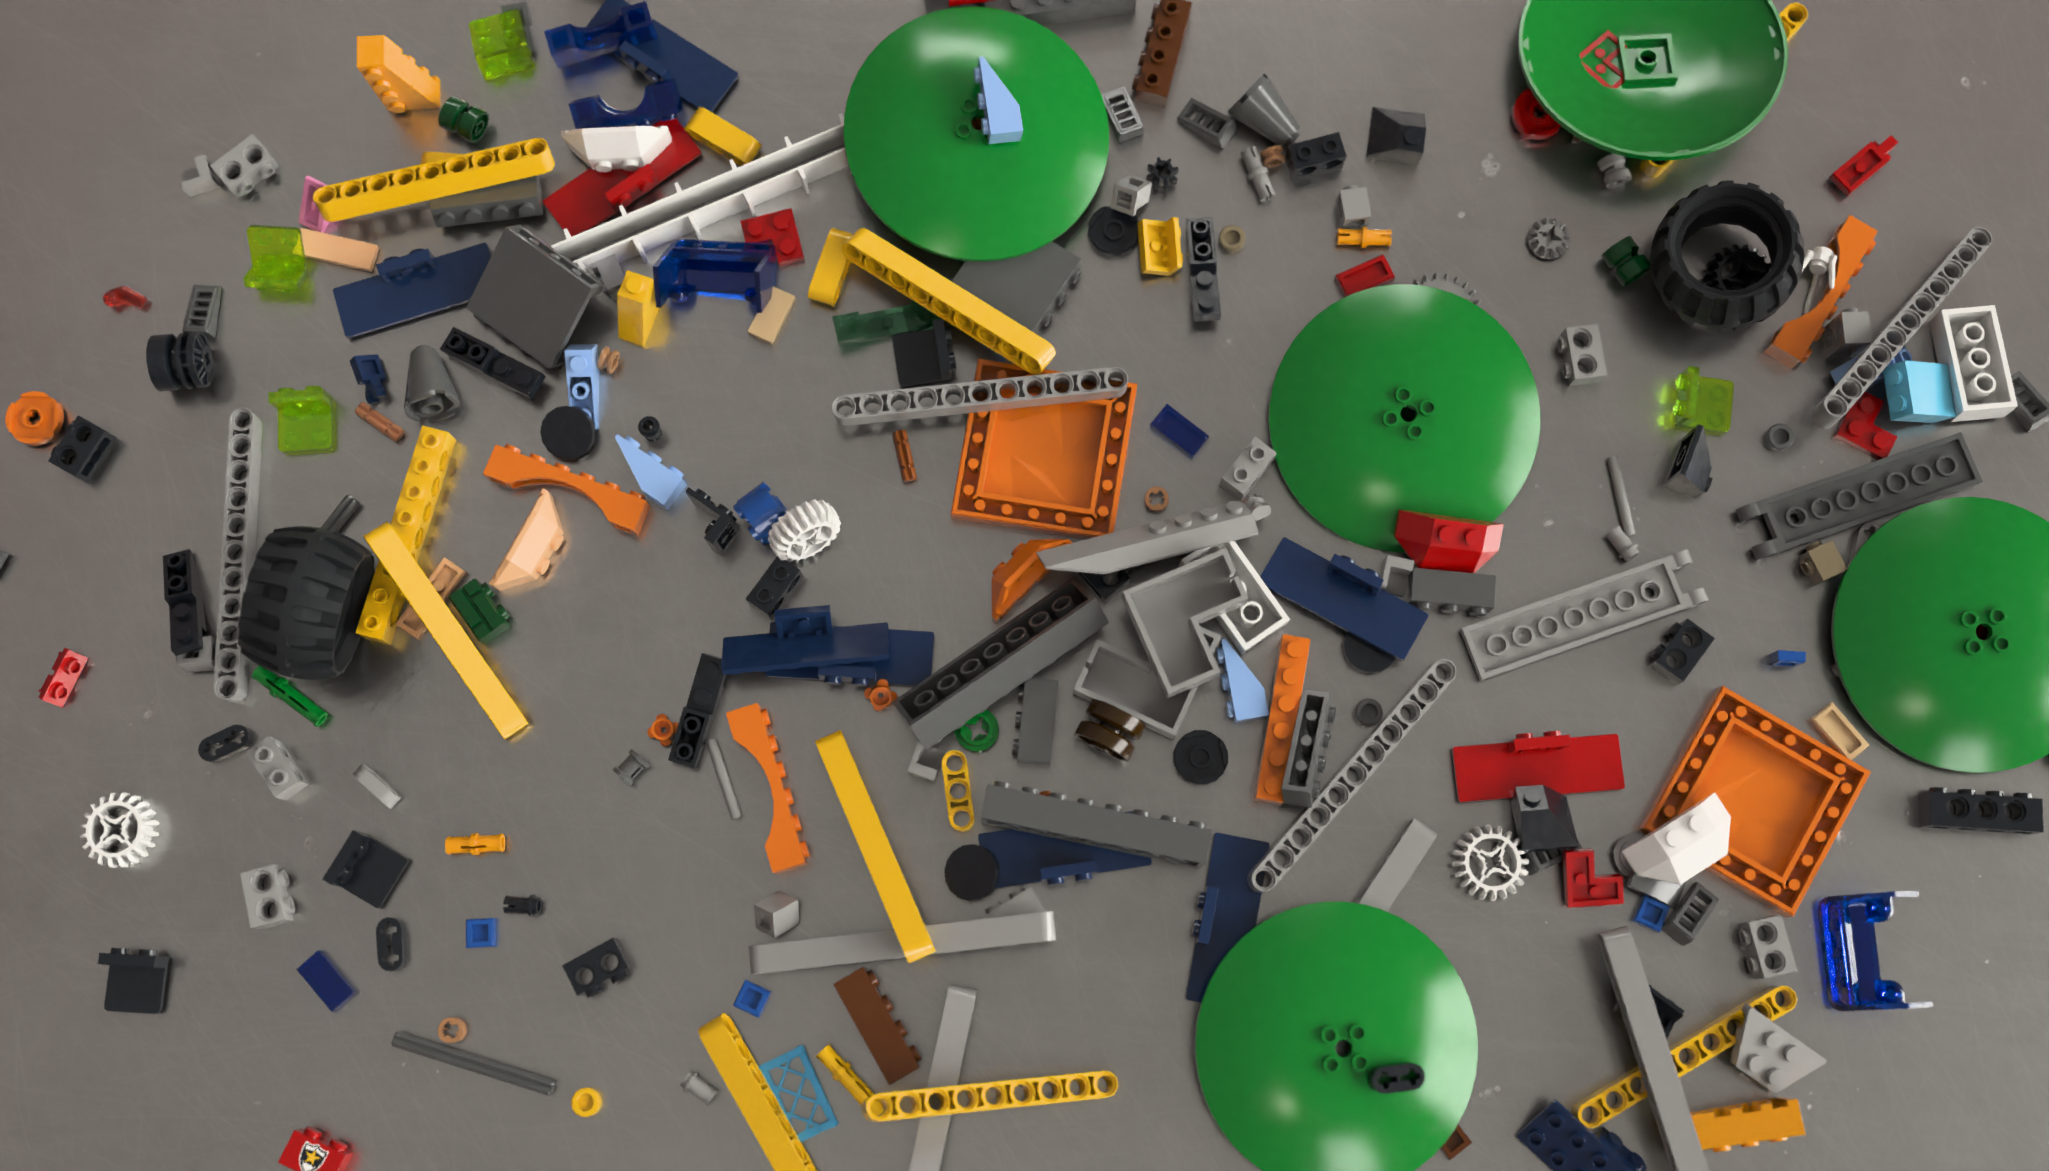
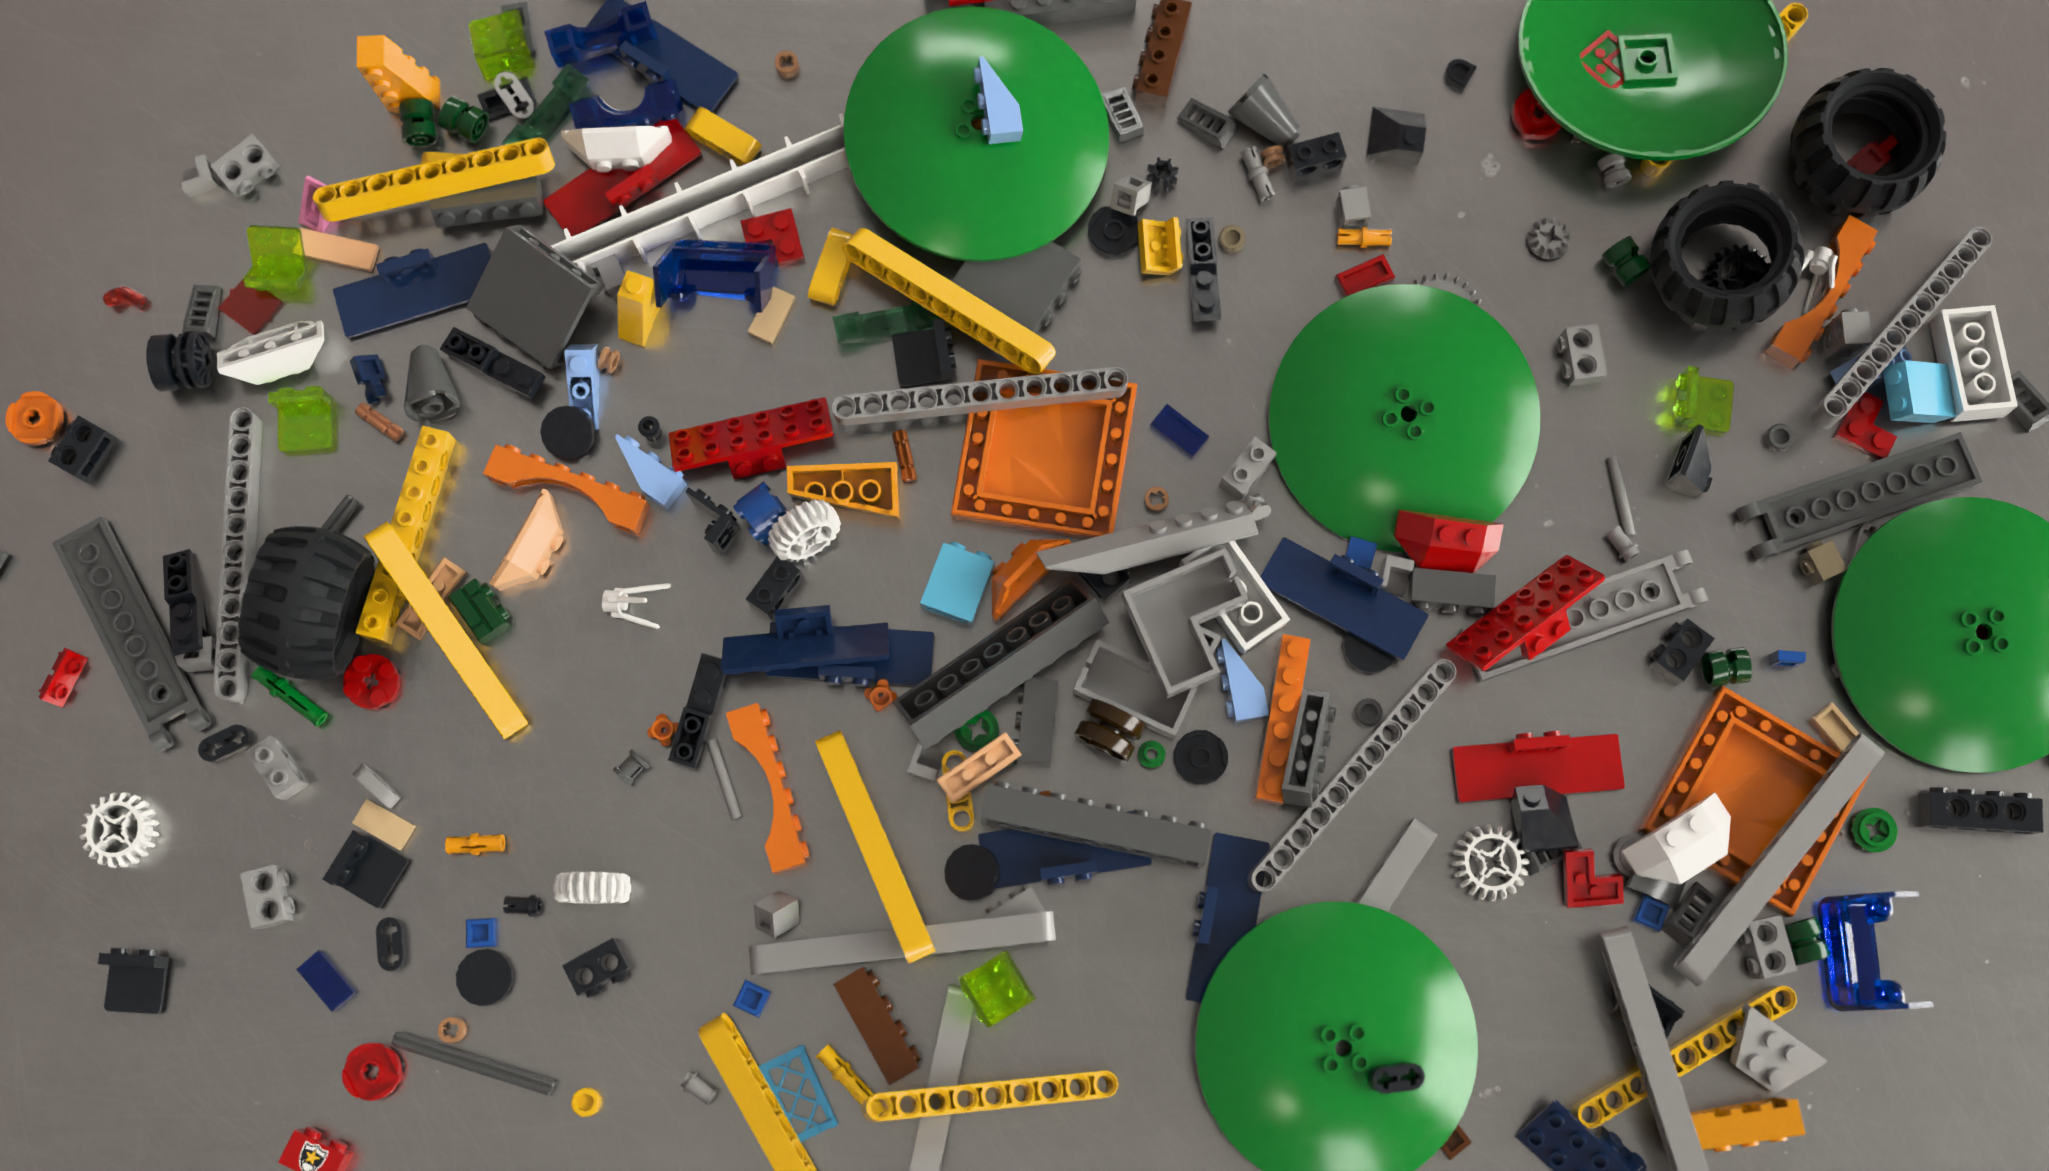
(129, 630): none -> dark grey hinge
(250, 307): none -> clear red piece
(273, 353): none -> white wedge
(357, 1065): none -> red plate
(364, 667): none -> red plate
(383, 824): none -> tan tile
(418, 123): none -> dark green wheel
(484, 977): none -> black tile
(495, 106): none -> black slope
(508, 98): none -> light grey beam
(553, 109): none -> clear green slope
(592, 887): none -> white gear
(618, 600): none -> white plant
(753, 440): none -> red bracket
(787, 71): none -> medium nougat bush
(855, 486): none -> light orange wedge
(958, 583): none -> medium azure brick
(978, 767): none -> light nougat tile
(996, 989): none -> clear neon green bracket
(1151, 763): none -> green plate
(1361, 552): none -> blue tile
(1459, 73): none -> black tile
(1529, 617): none -> red bracket
(1732, 667): none -> dark green wheel
(1778, 859): none -> light grey beam
(1806, 941): none -> dark green wheel
(1885, 825): none -> green gear
(1896, 103): none -> black tyre

